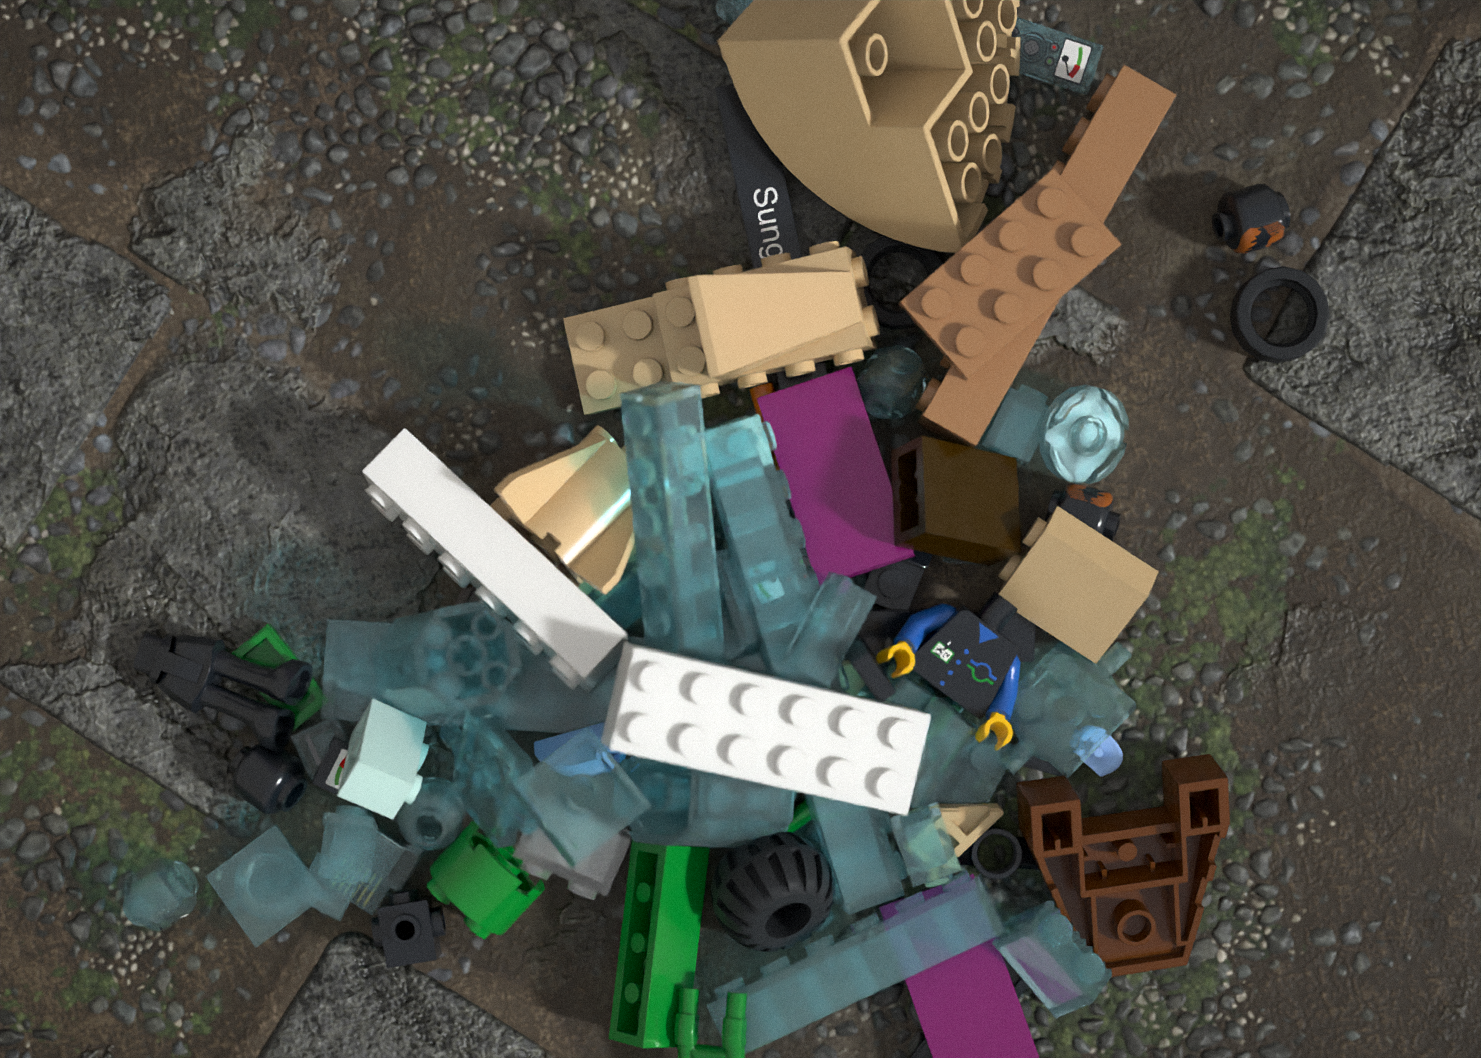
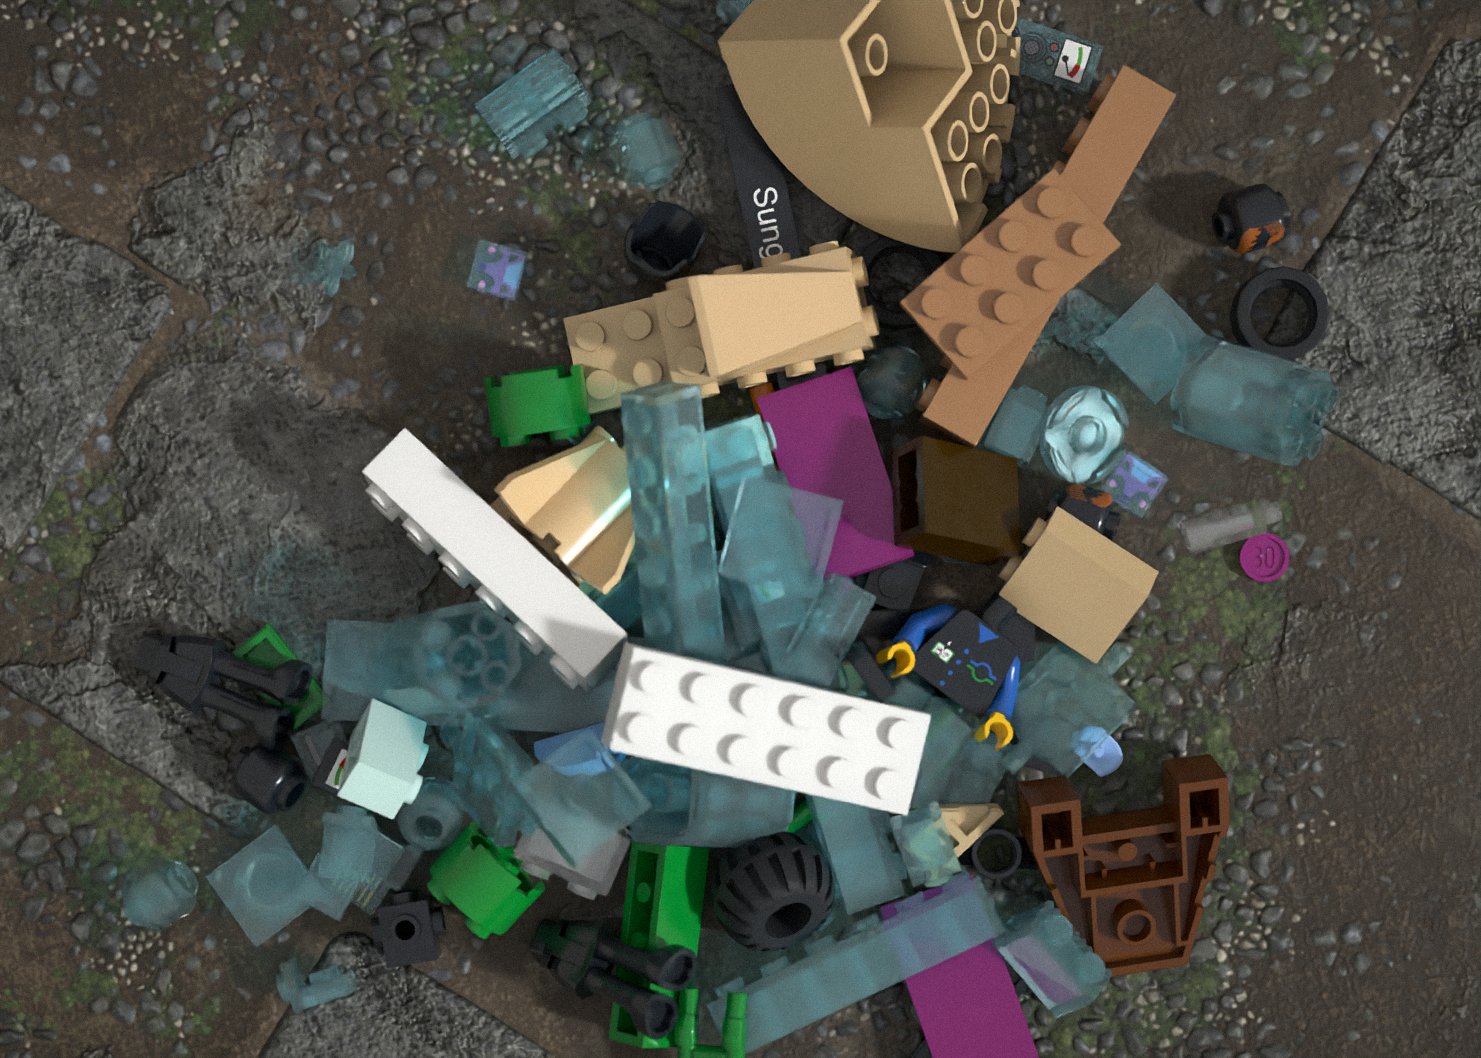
(323, 986): none -> clear light blue bracket
(335, 265): none -> clear light blue plant
(497, 270): none -> clear light blue tile
(534, 105): none -> clear light blue brick
(537, 403): none -> green brick
(582, 959): none -> black piece
(645, 151): none -> clear light blue head
(663, 242): none -> black hair
(780, 537): none -> clear light blue tile
(1134, 484): none -> clear light blue tile
(1150, 342): none -> clear light blue hat
(1228, 525): none -> clear cylinder
(1253, 401): none -> clear light blue brick
(1263, 557): none -> magenta piece

